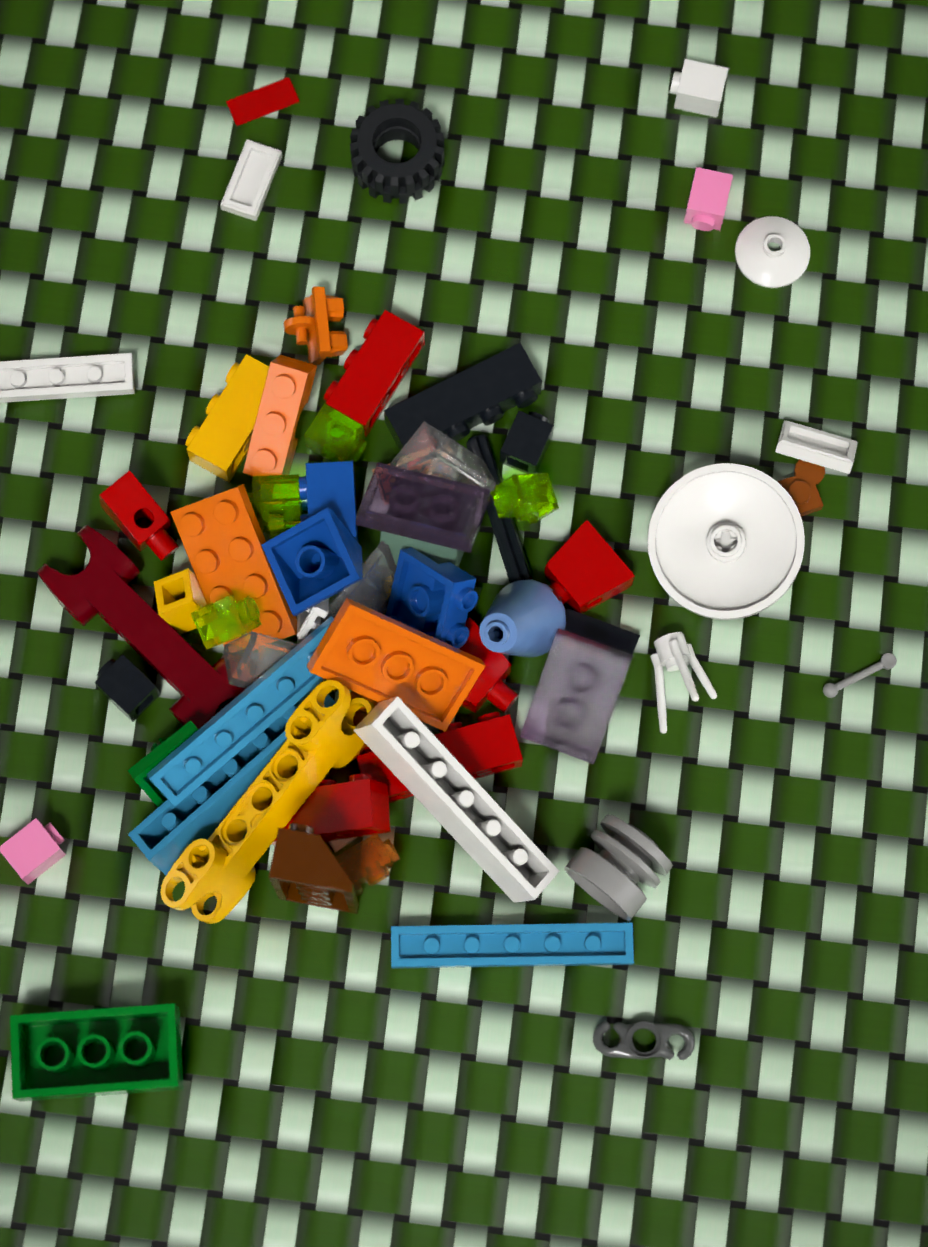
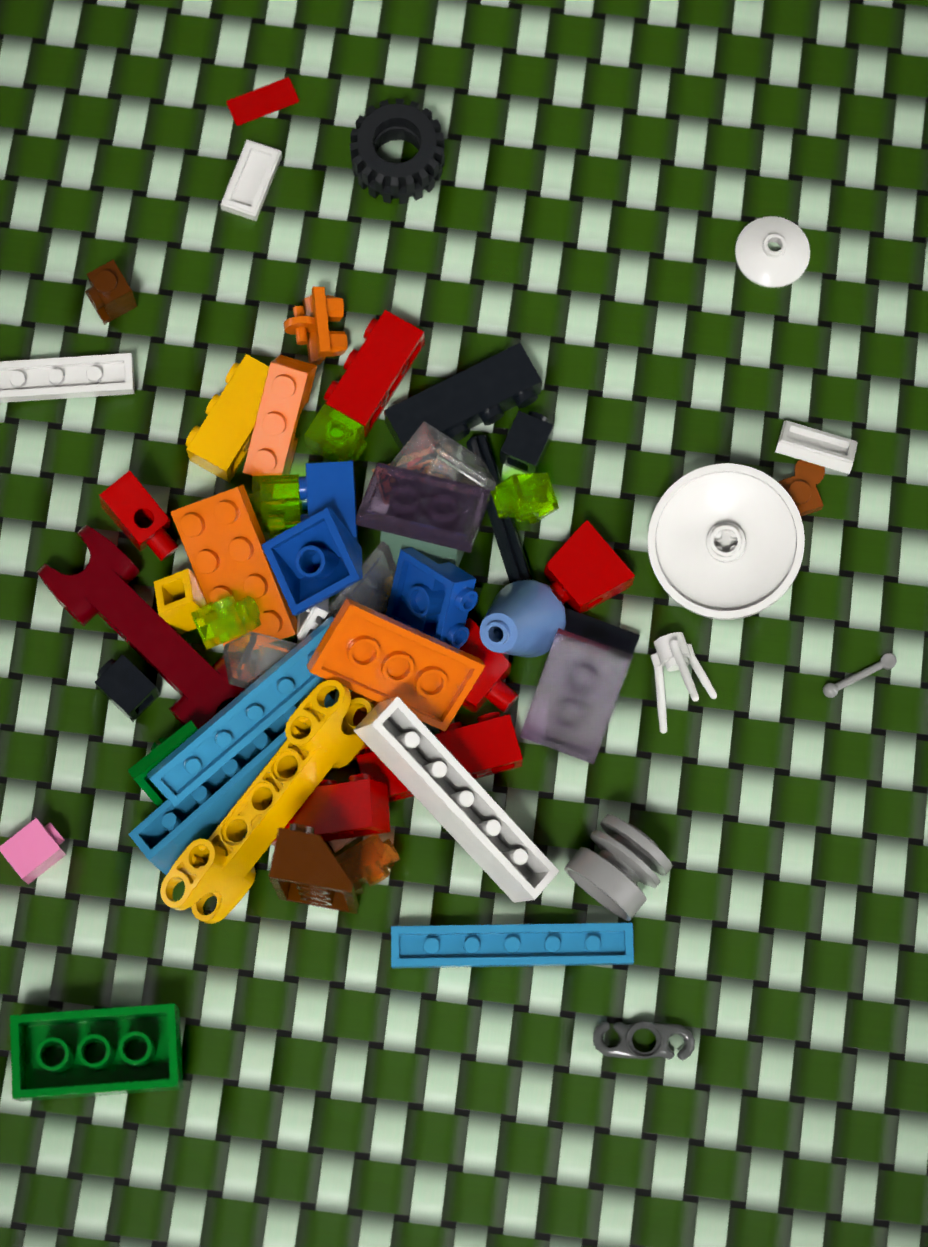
(109, 292): none -> reddish brown brick
(699, 87): white brick -> none
(708, 199): bright pink brick -> none

